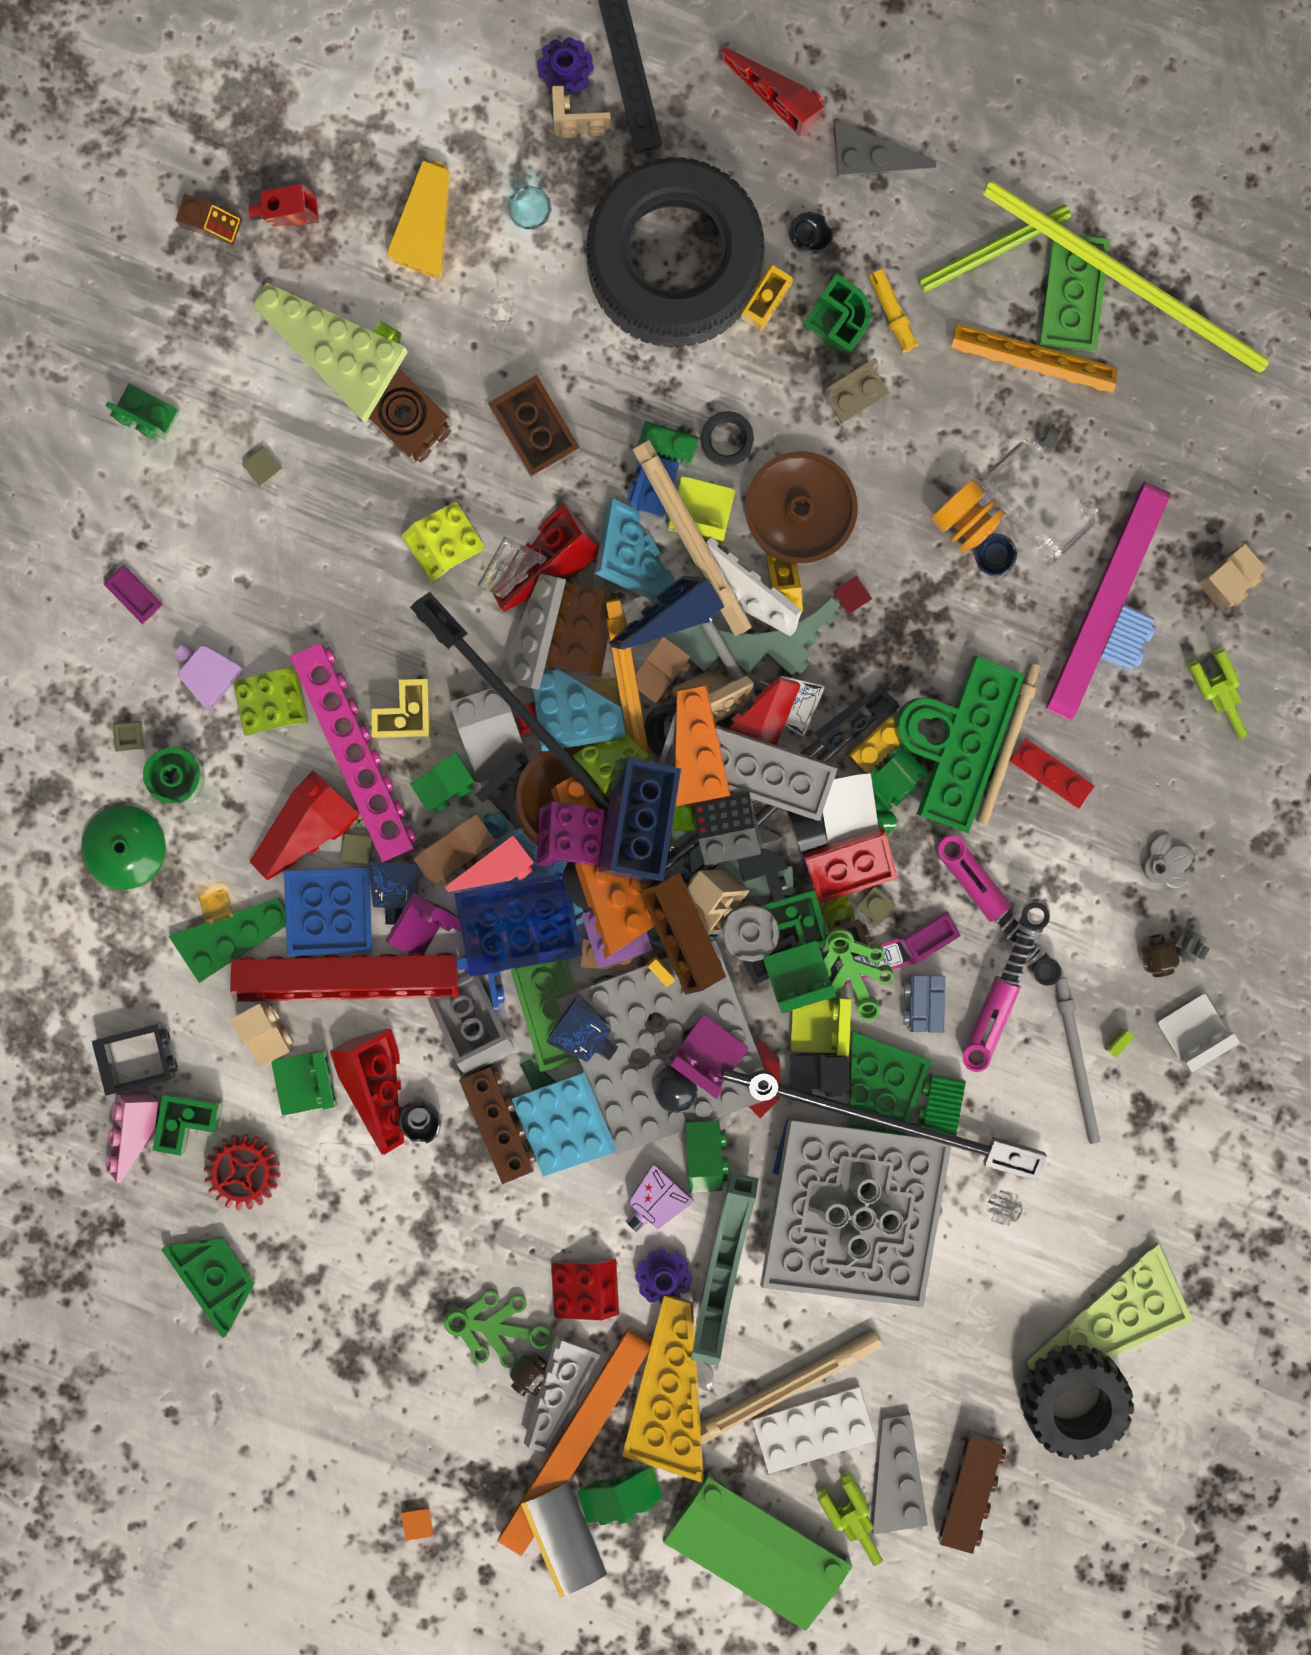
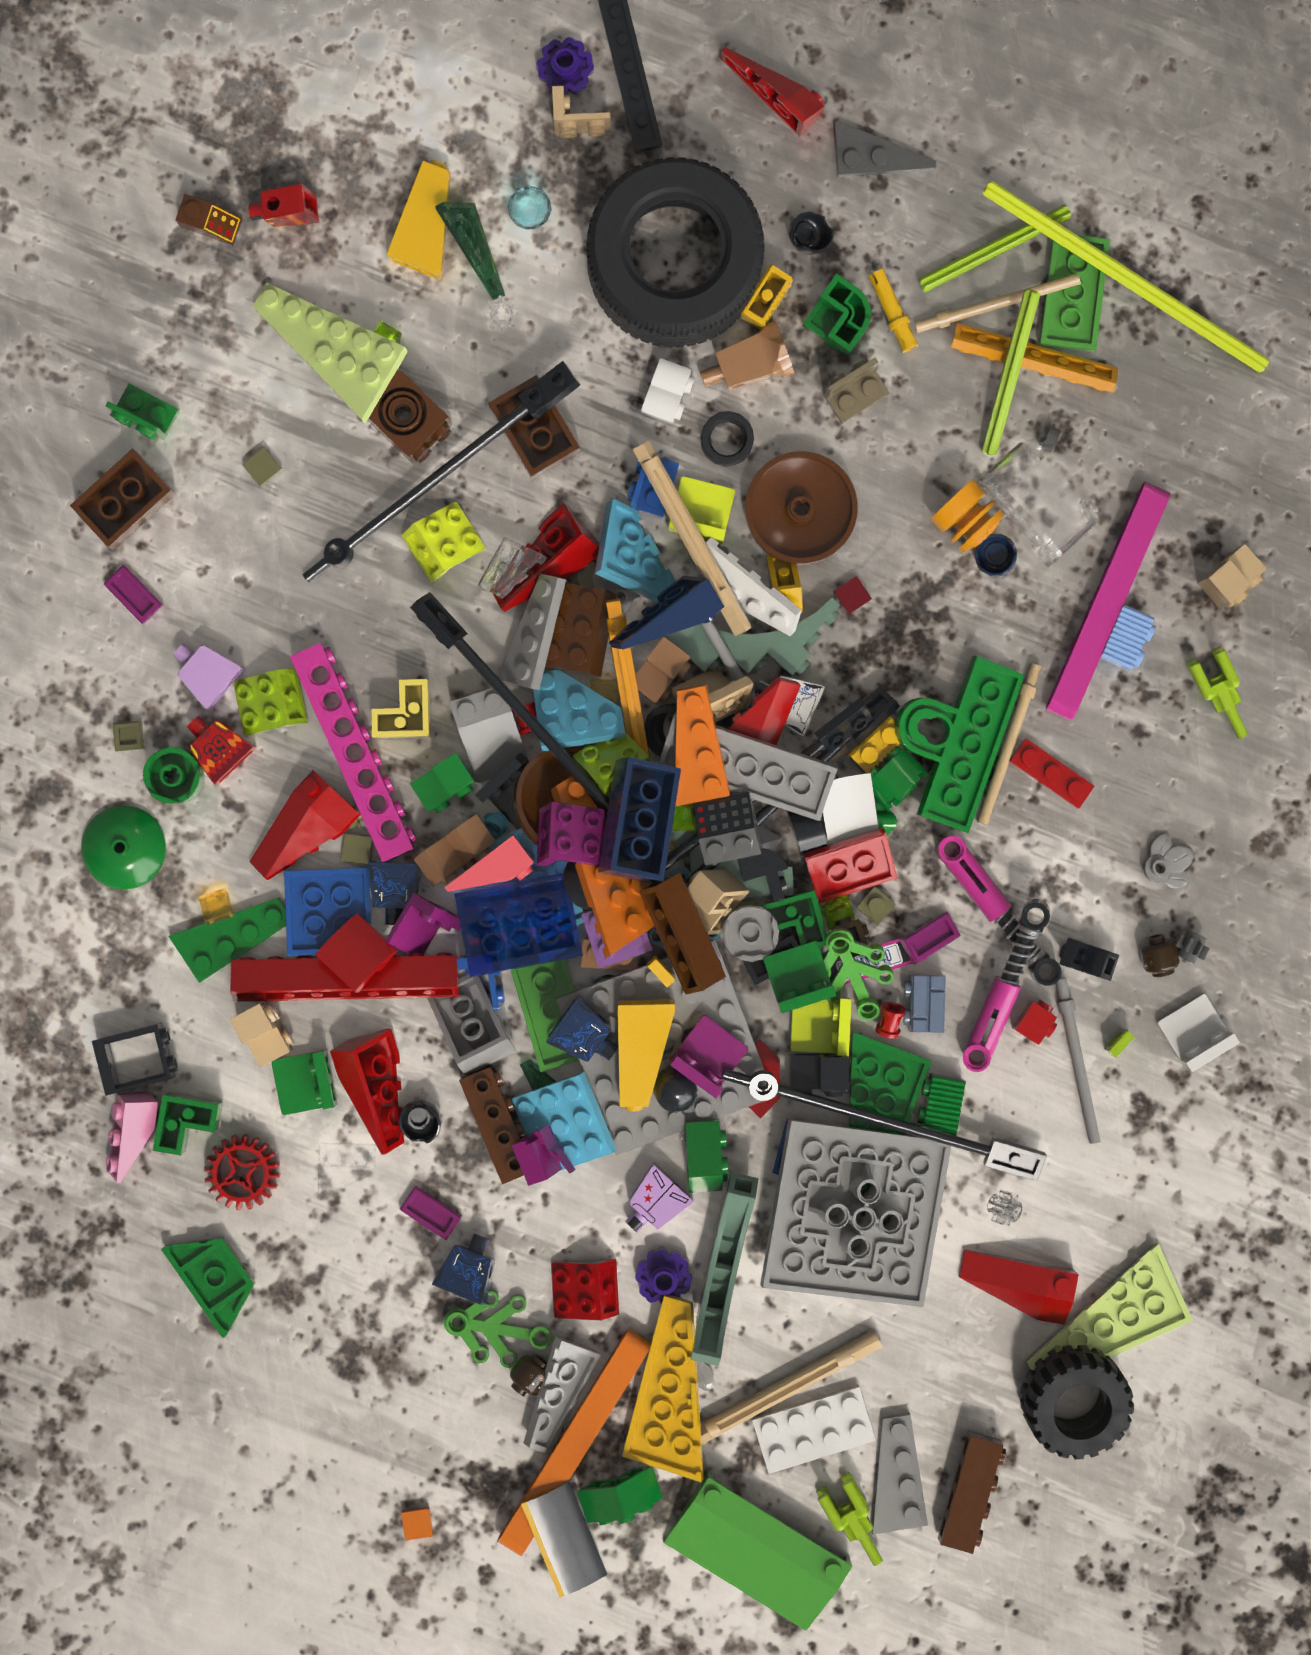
(122, 499): none -> reddish brown brick
(218, 748): none -> torso
(356, 952): none -> red slope
(430, 1212): none -> magenta tile
(466, 228): none -> clear green wing
(467, 1271): none -> dark blue torso
(536, 400): none -> black bar
(540, 1156): none -> magenta piece
(642, 1040): none -> yellow slope
(666, 391): none -> white brick
(670, 443): green brick -> none
(751, 360): none -> medium nougat piece
(890, 1020): none -> red bush
(944, 318): none -> tan bar
(1010, 372): none -> lime axle
(1031, 1287): none -> red wedge
(1036, 1021): none -> red brick
(1088, 959): none -> black brick

